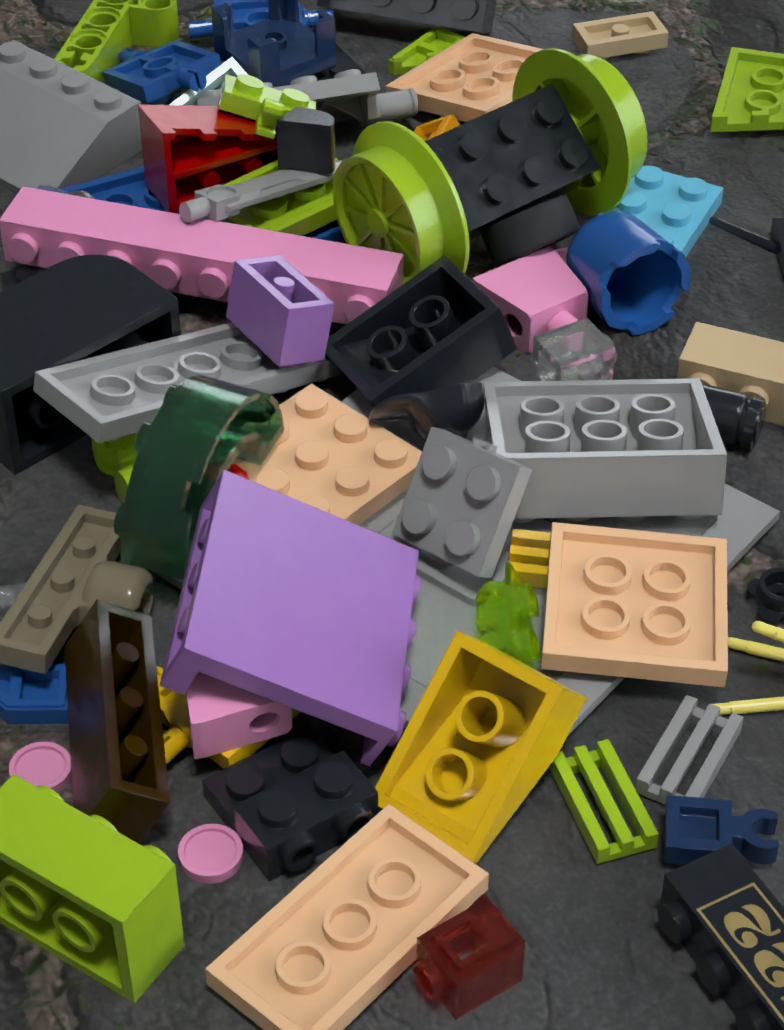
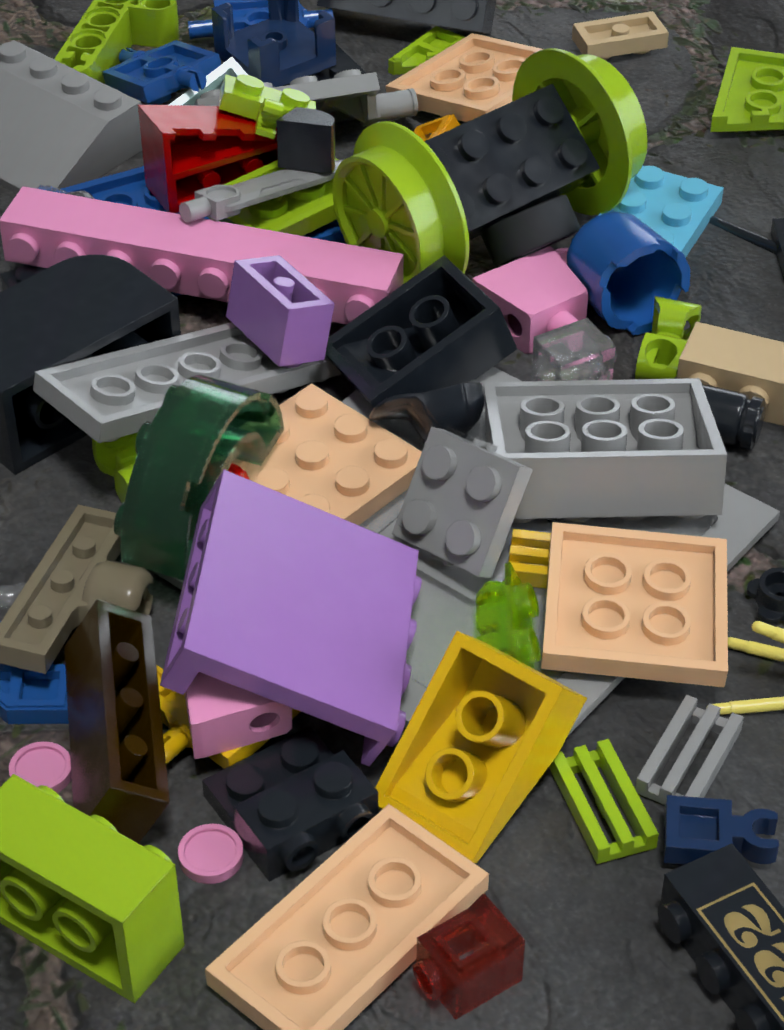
(663, 347): none -> lime leg

